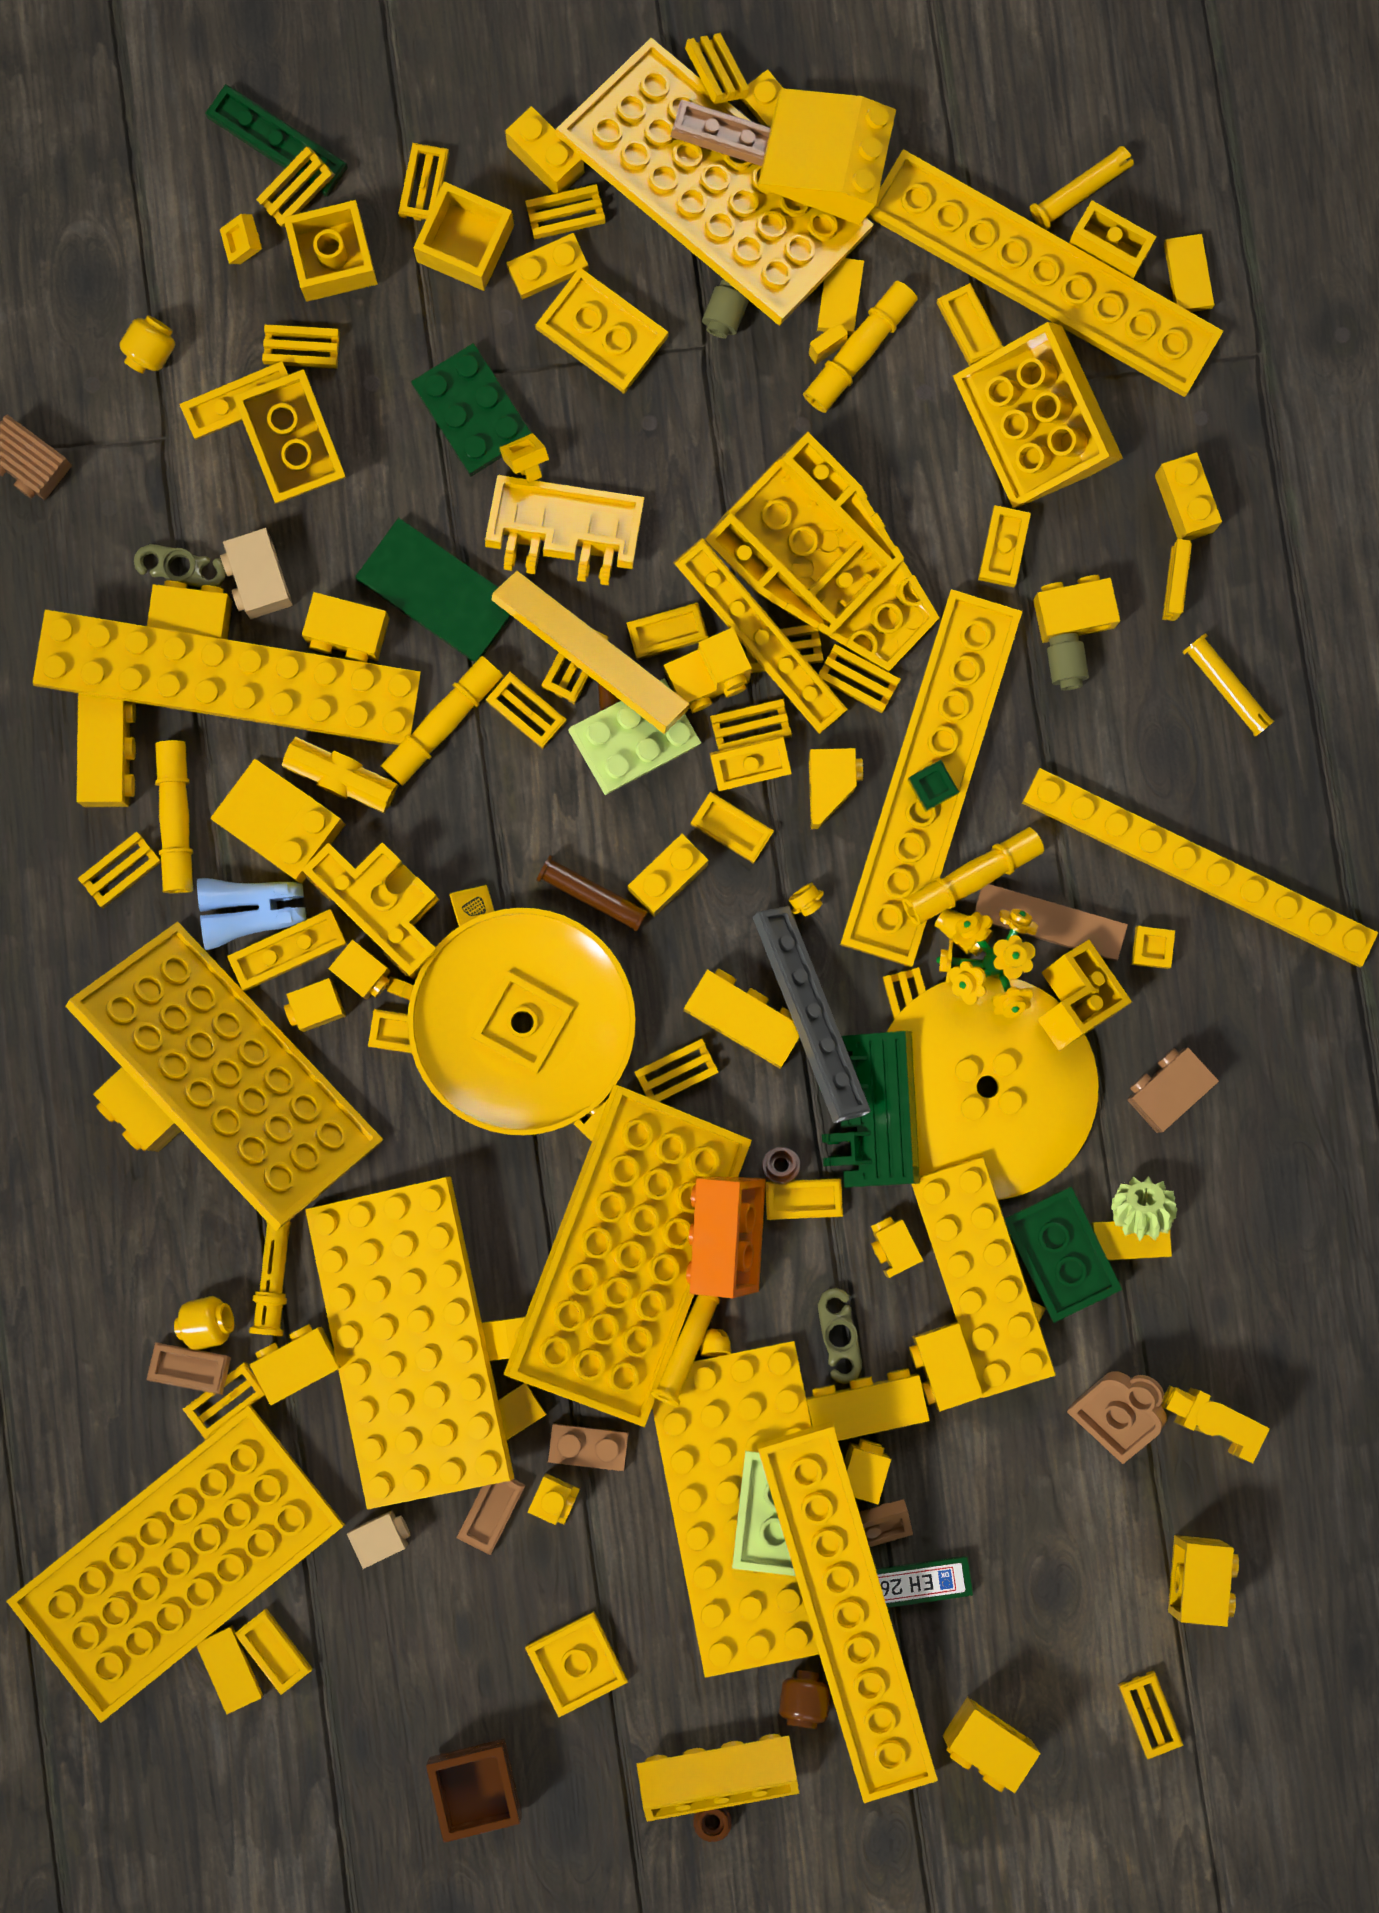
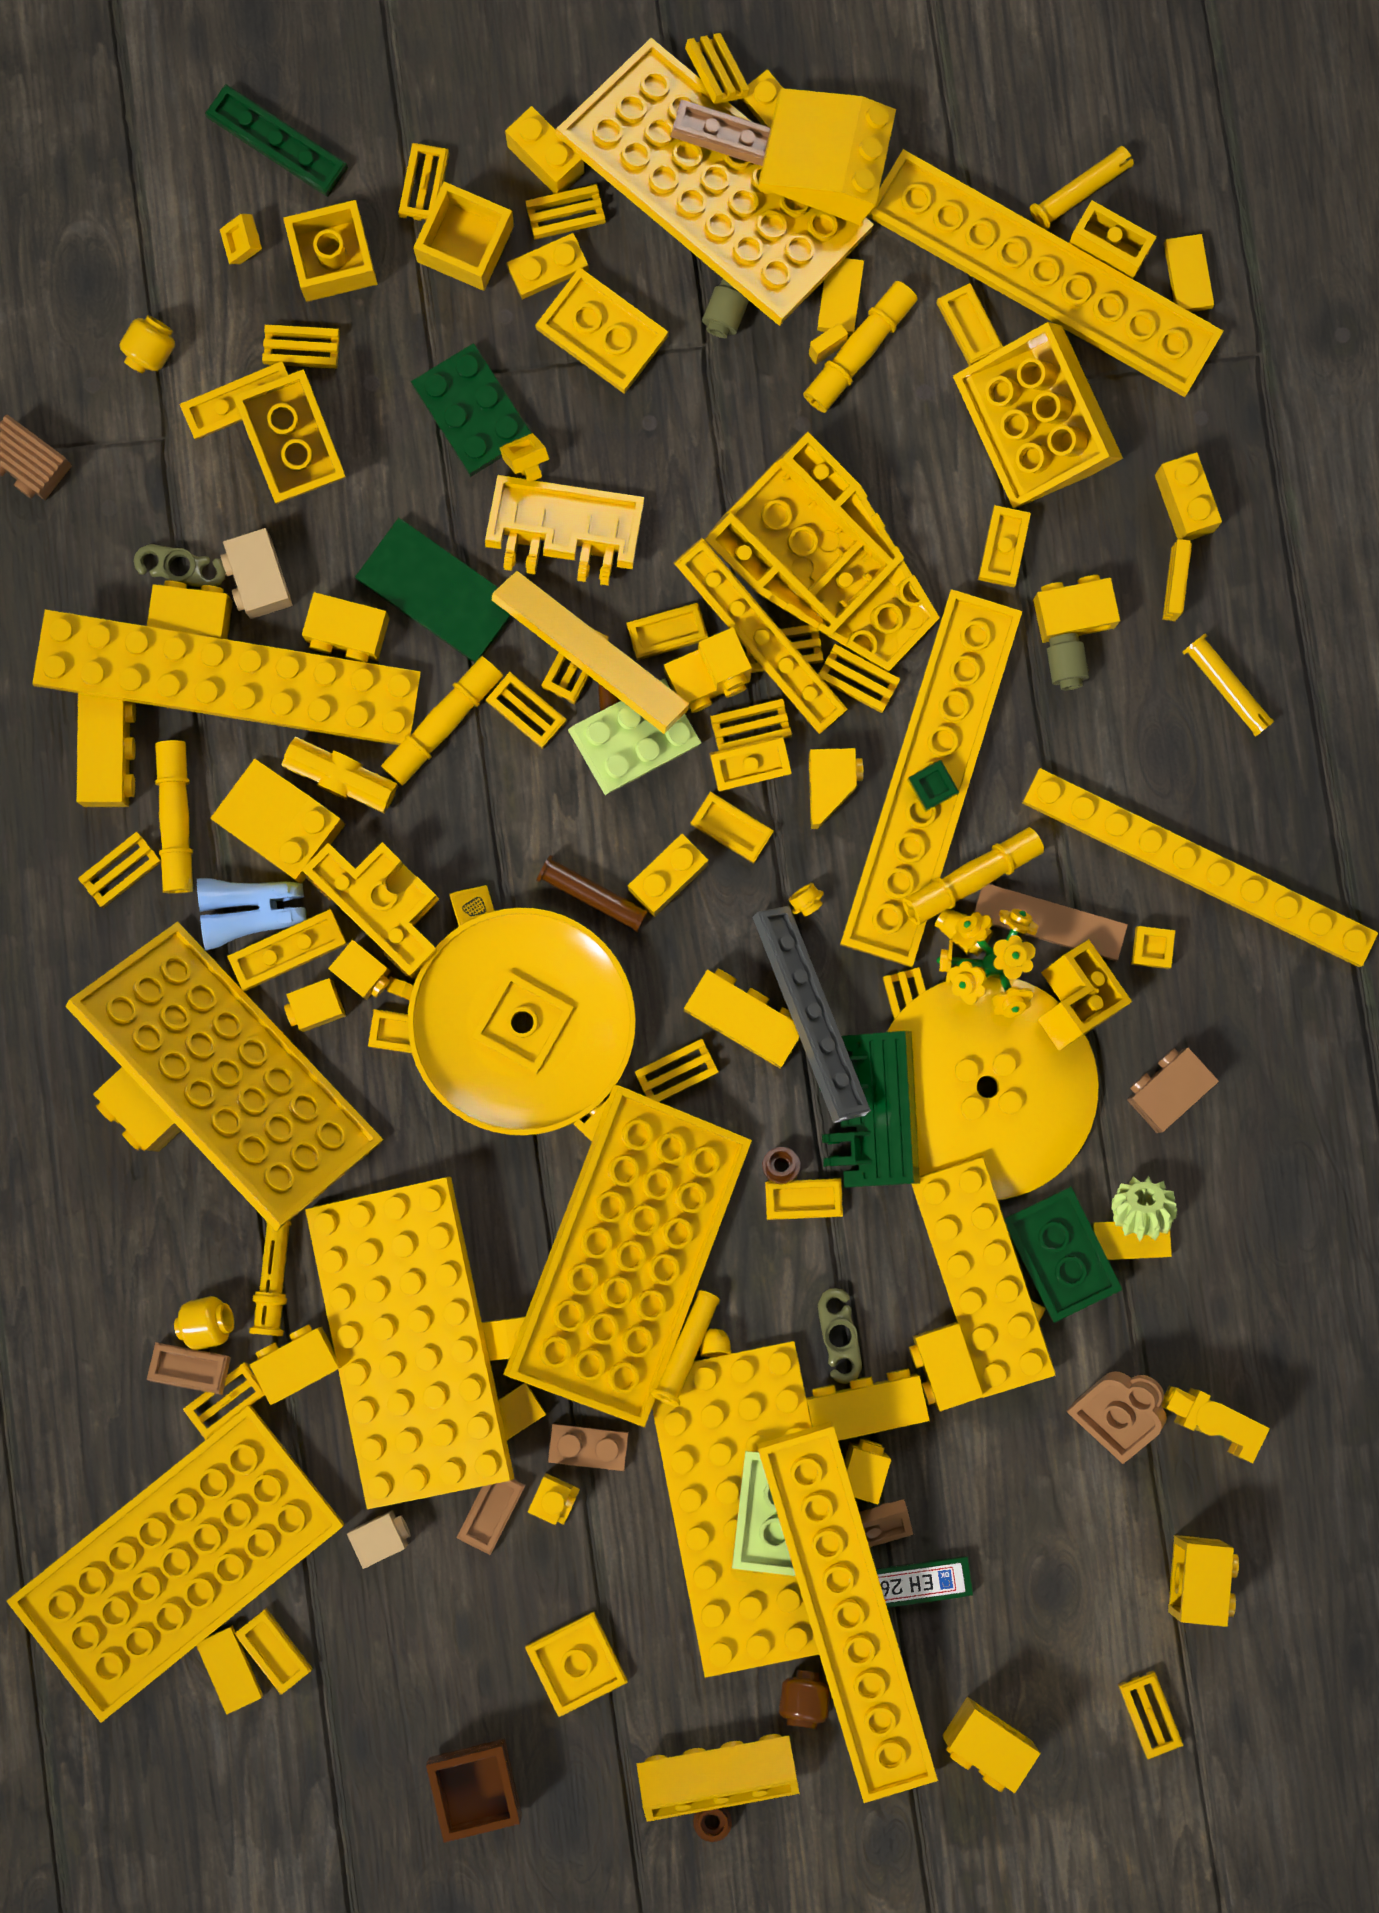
(288, 173): yellow tile -> none
(726, 1236): orange slope -> none
(894, 1246): yellow brick -> none

